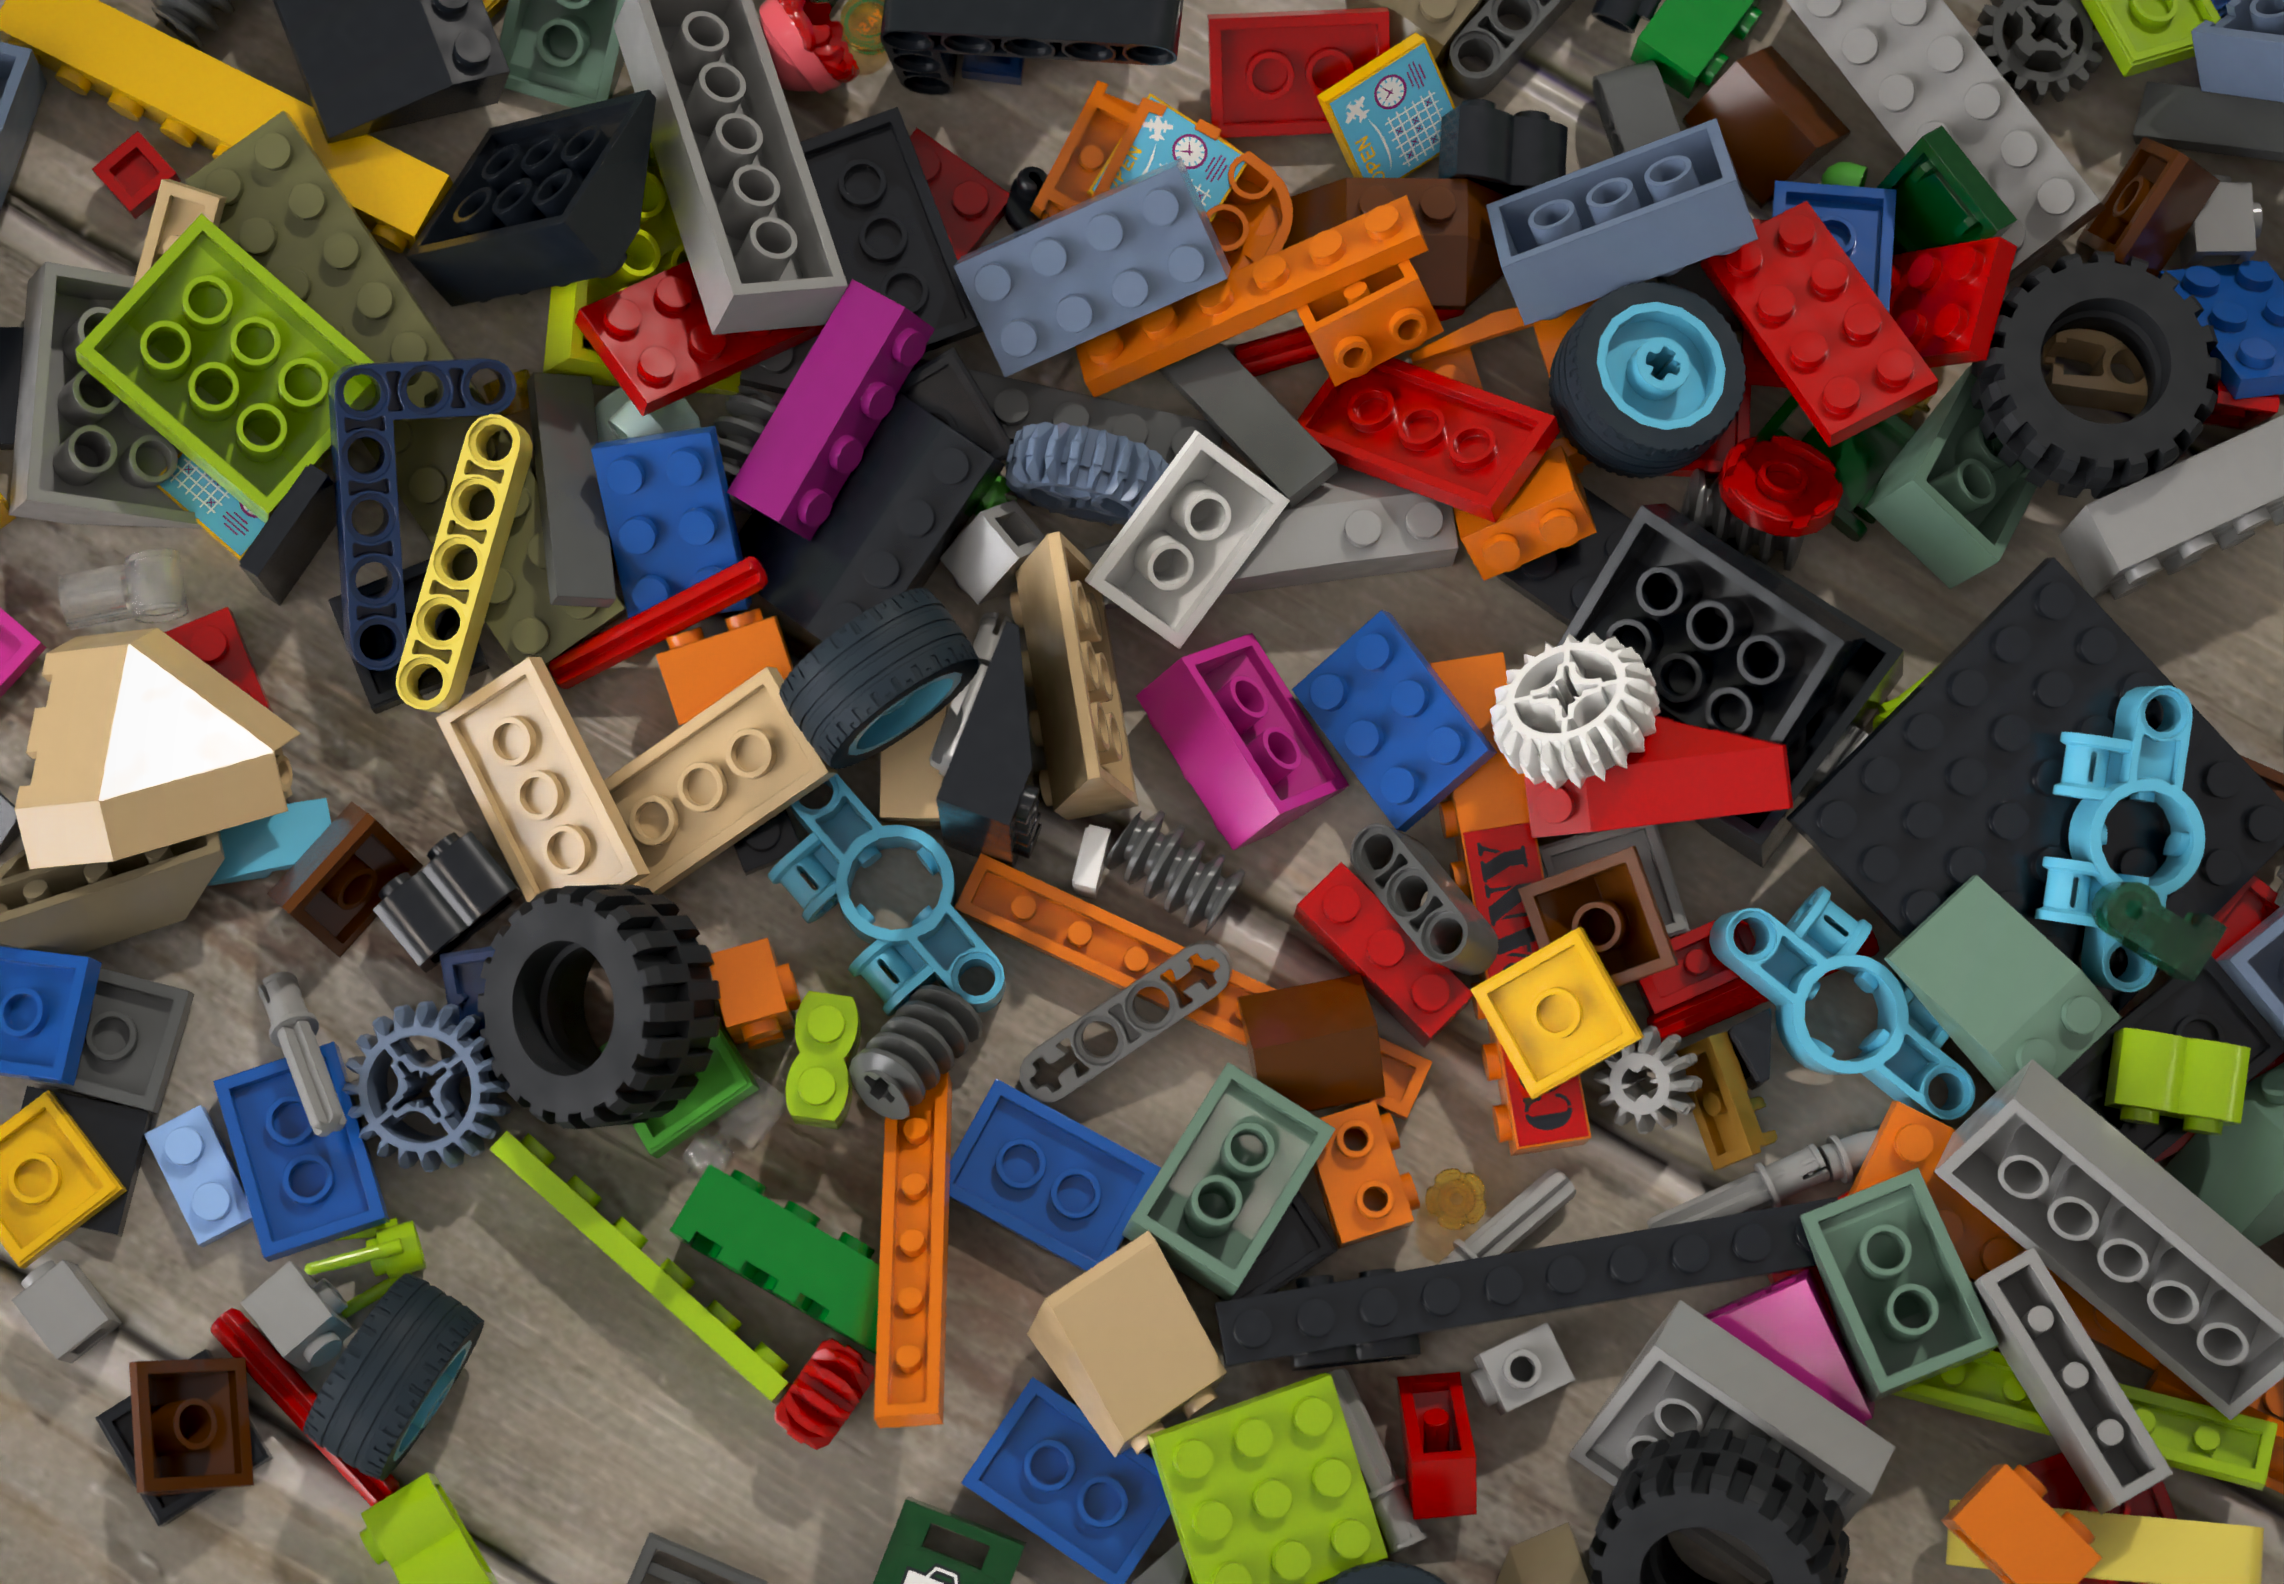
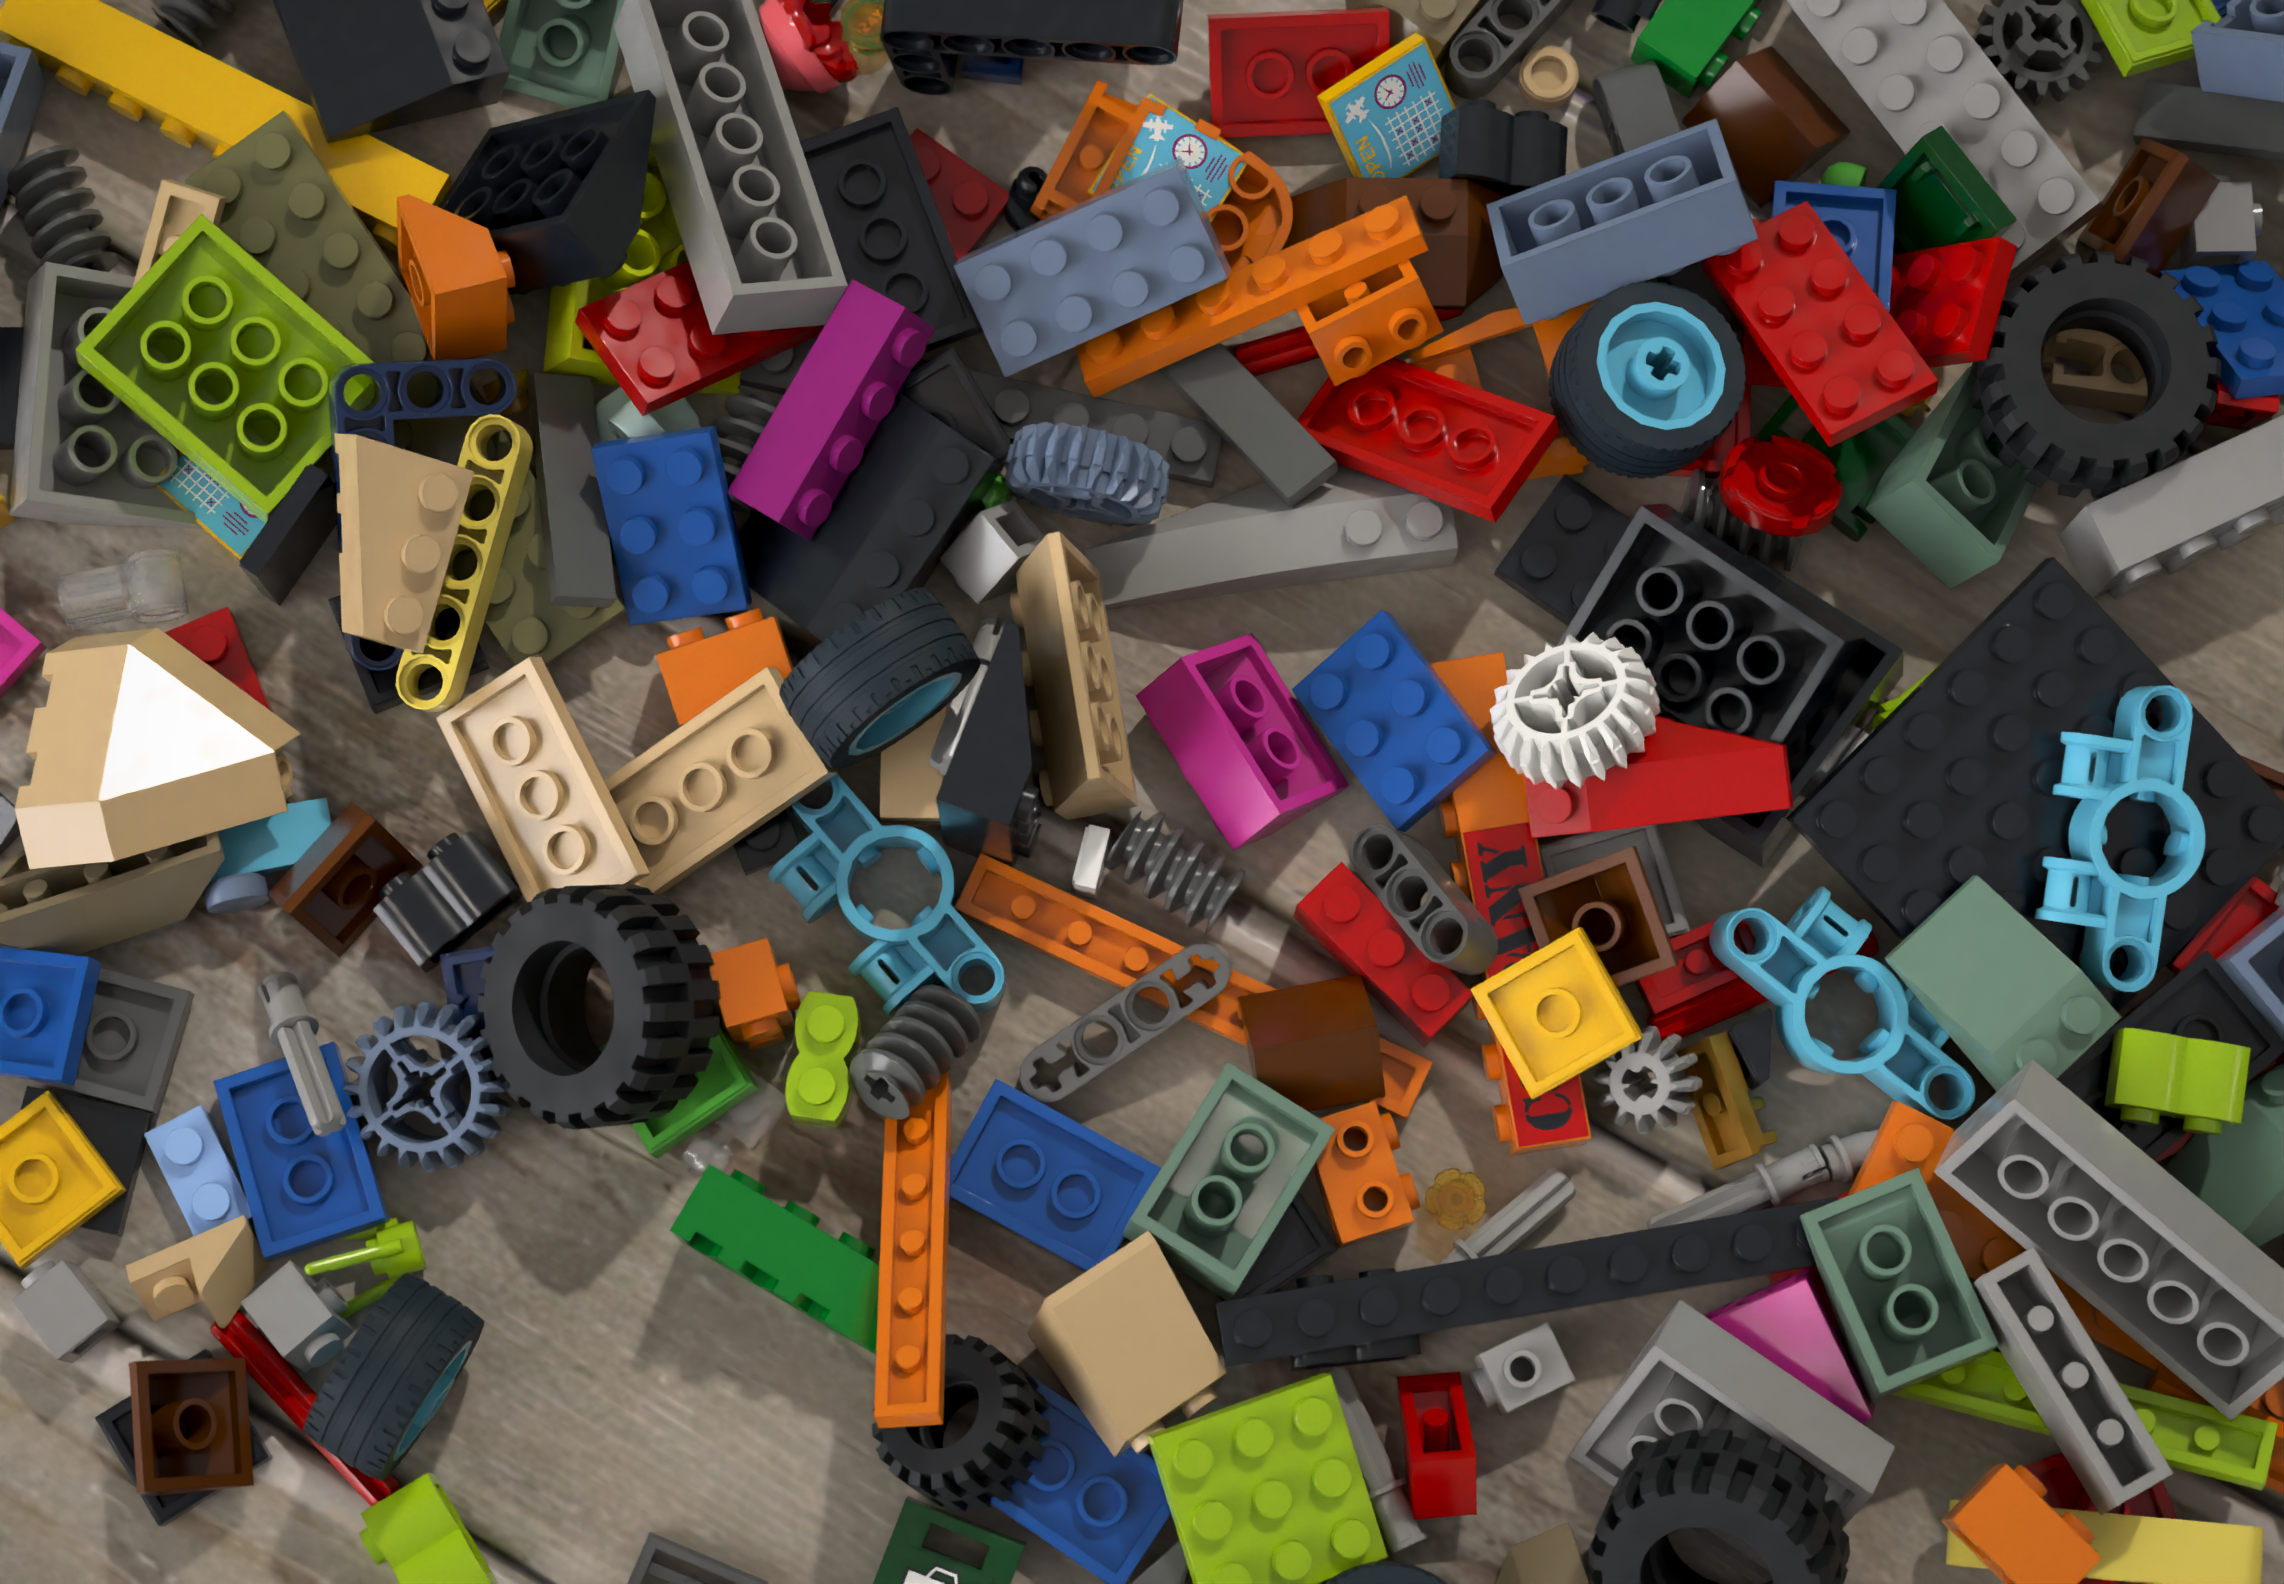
(55, 212): none -> dark grey piece
(134, 174): red plate -> none
(208, 1268): none -> tan slope
(236, 893): none -> sand blue tile
(396, 538): none -> tan wedge
(454, 280): none -> orange slope
(624, 1245): lime plate -> none
(659, 622): red axle -> none
(824, 1394): red gear -> none
(993, 1450): none -> black tyre
(1187, 539): white slope -> none
(1541, 518): orange brick -> none
(1548, 77): none -> tan tile
(2138, 921): clear green leg -> none

